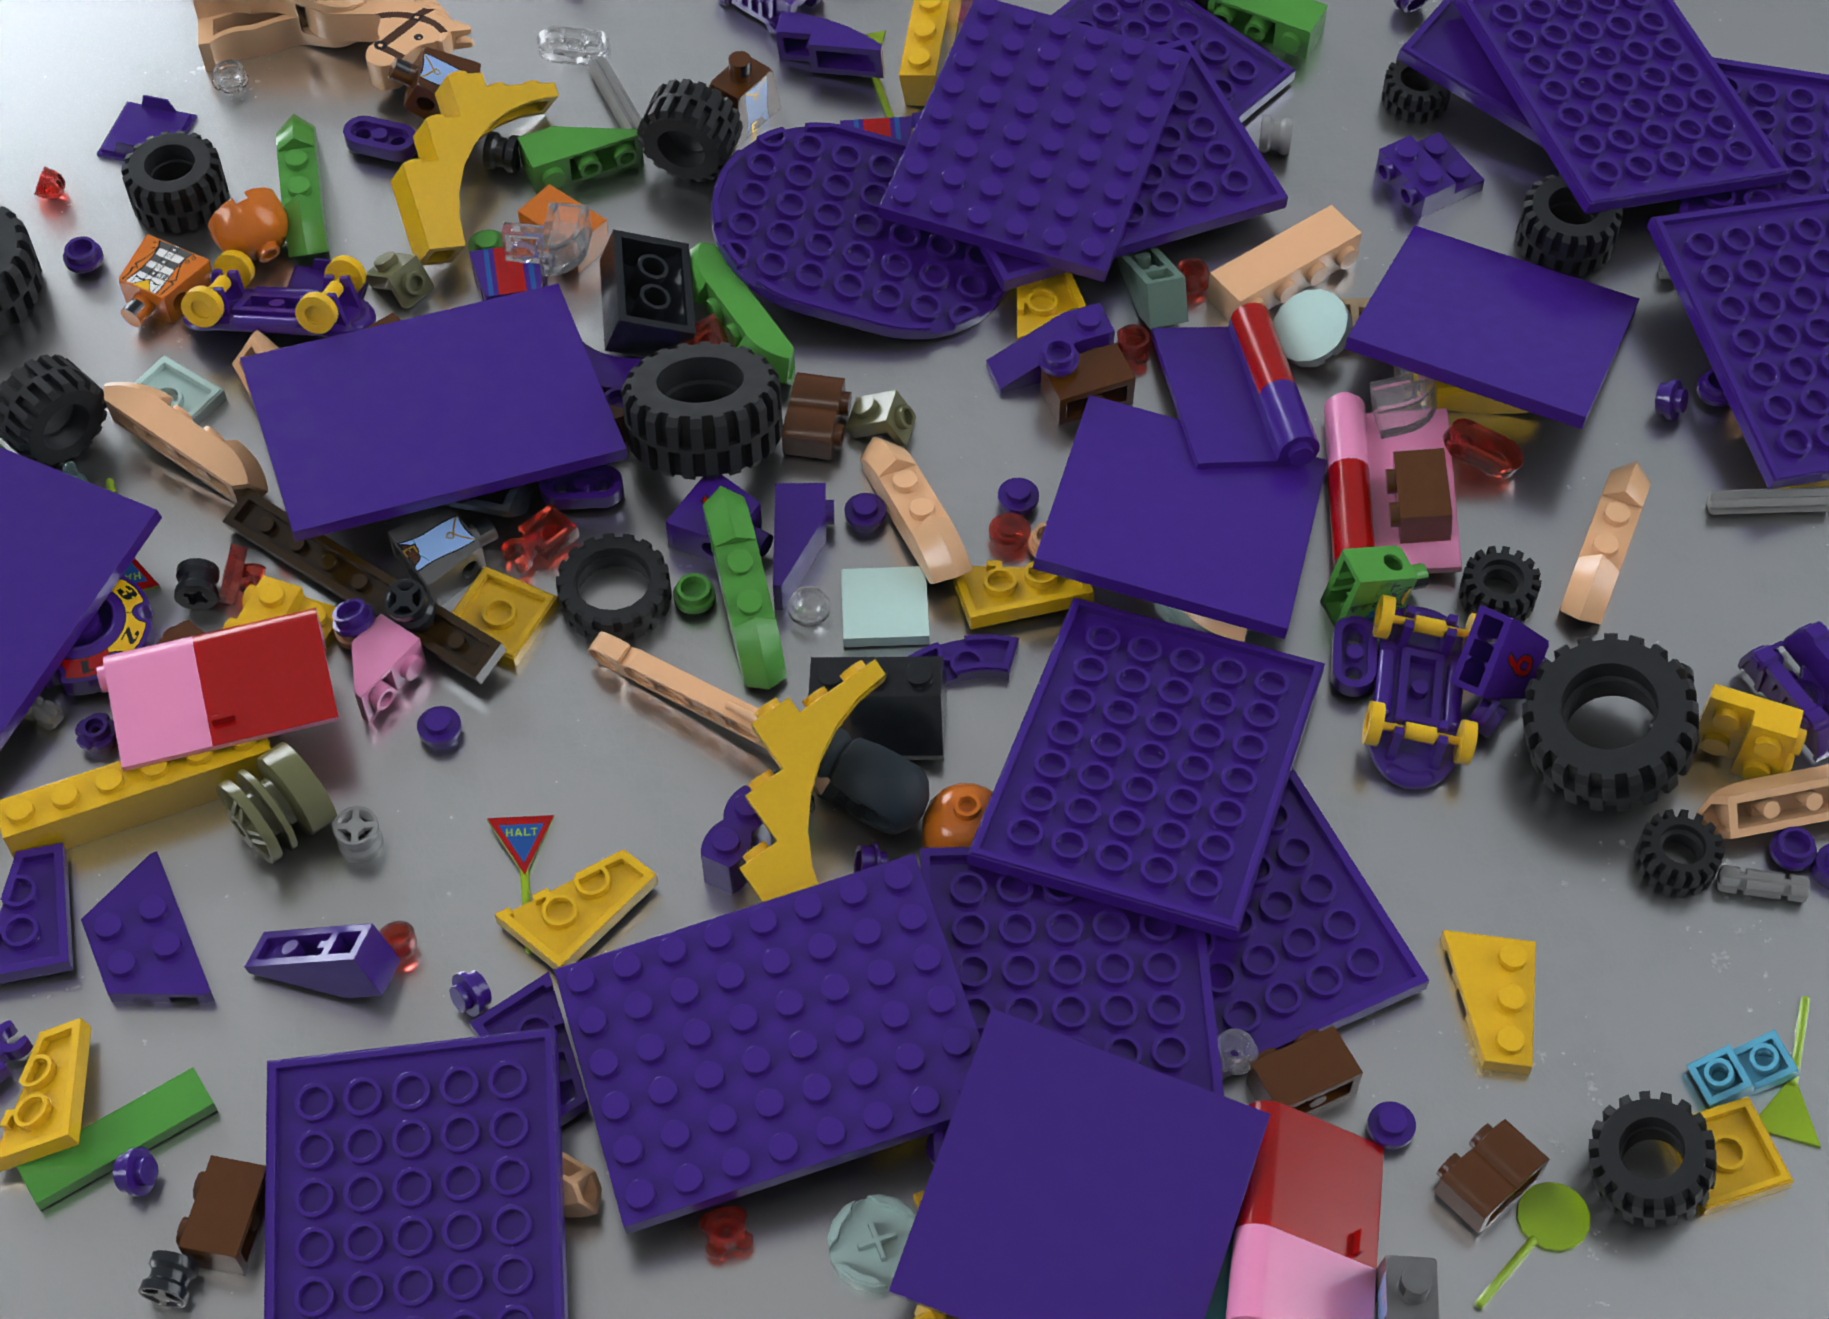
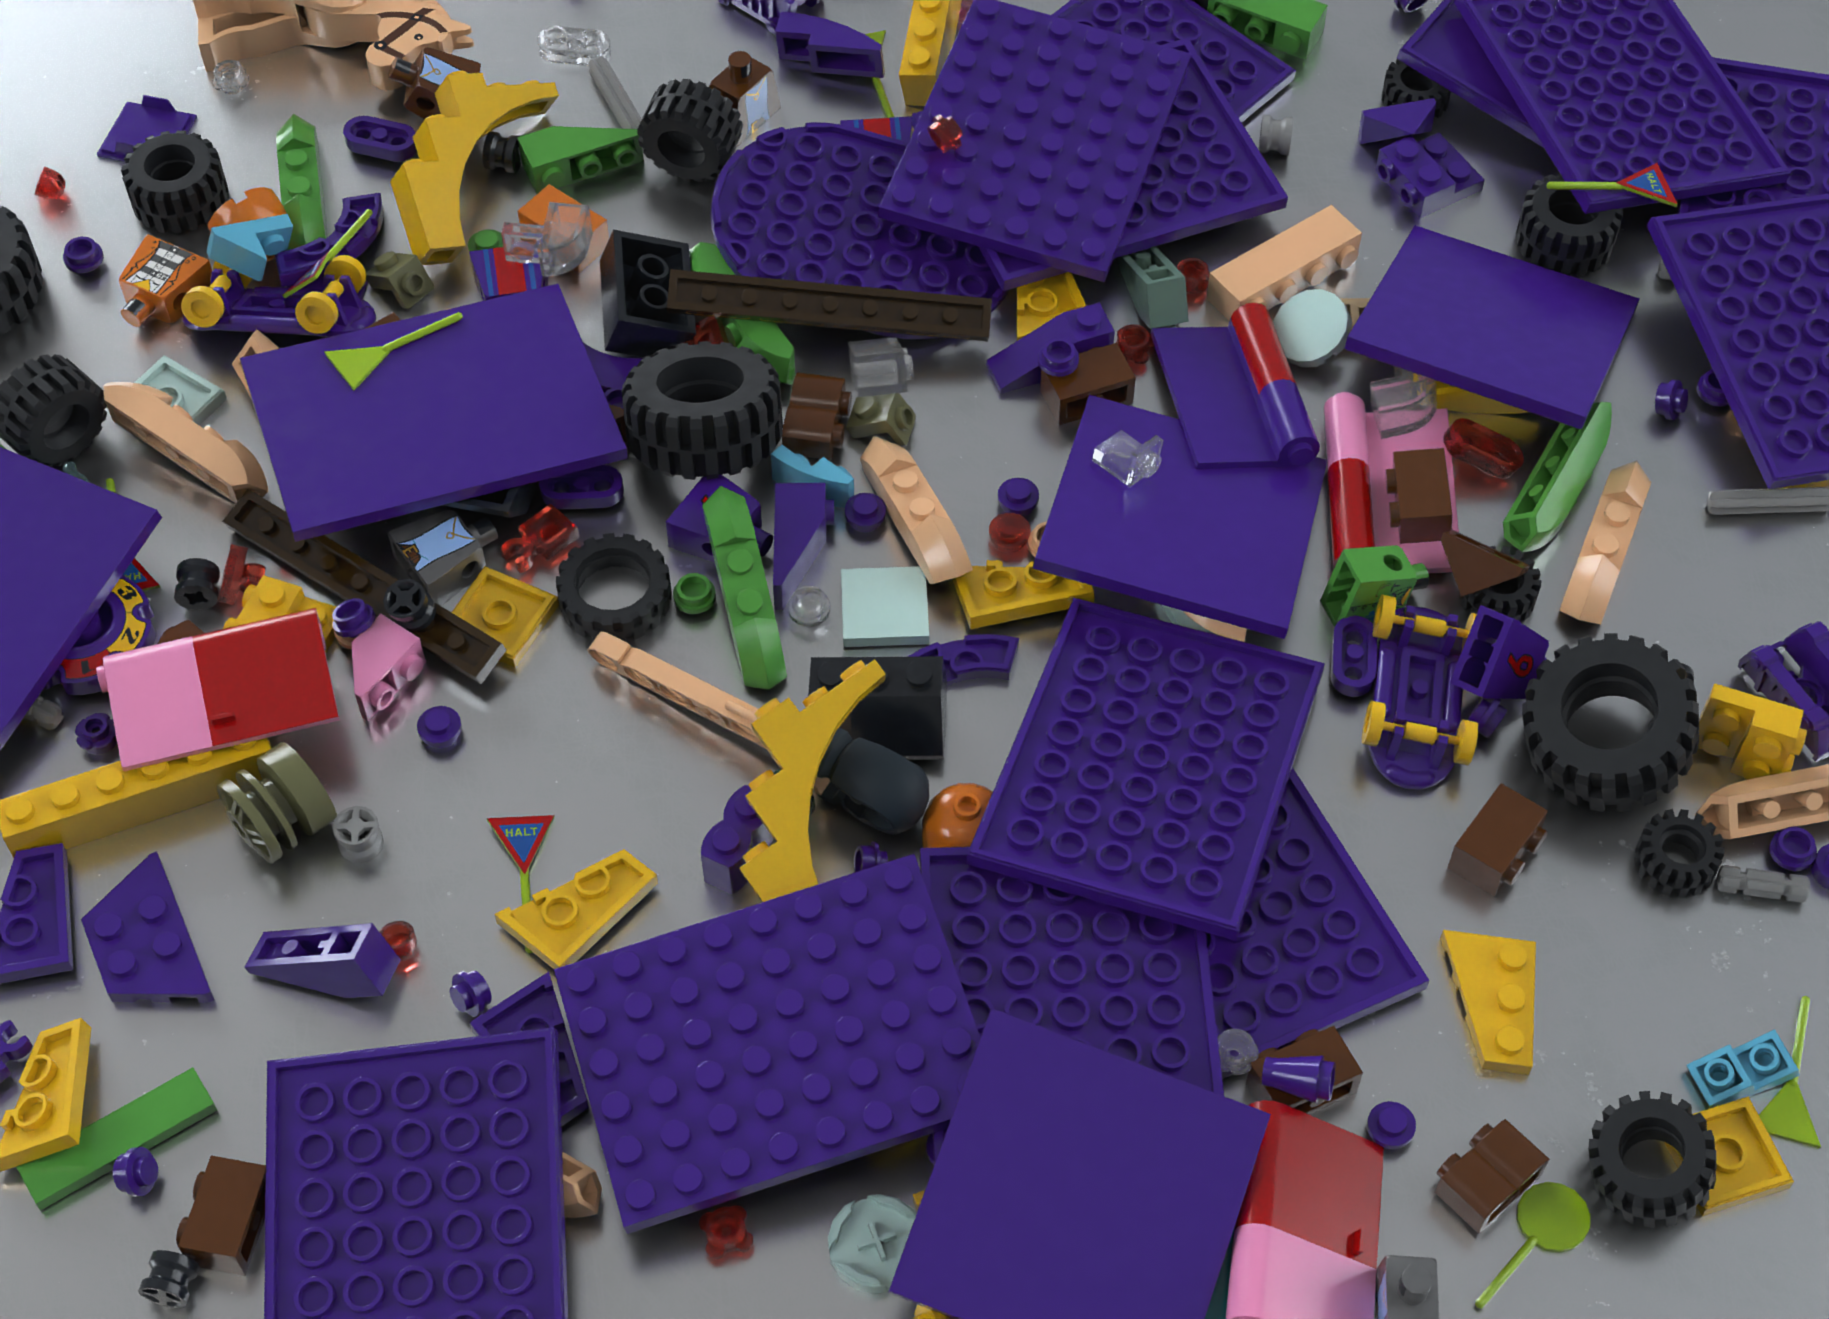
(247, 243): none -> medium azure slope
(297, 261): none -> dark purple tile
(316, 270): none -> lime piece
(358, 363): none -> lime piece
(796, 469): none -> medium azure slope
(829, 305): none -> dark brown plate
(879, 366): none -> clear brick
(945, 133): none -> clear red plate
(1128, 458): none -> clear bracket
(1301, 1076): none -> dark purple cone
(1396, 121): none -> dark purple slope
(1478, 565): none -> reddish brown slope
(1498, 840): none -> reddish brown brick
(1557, 480): none -> bright green brick
(1647, 182): none -> piece

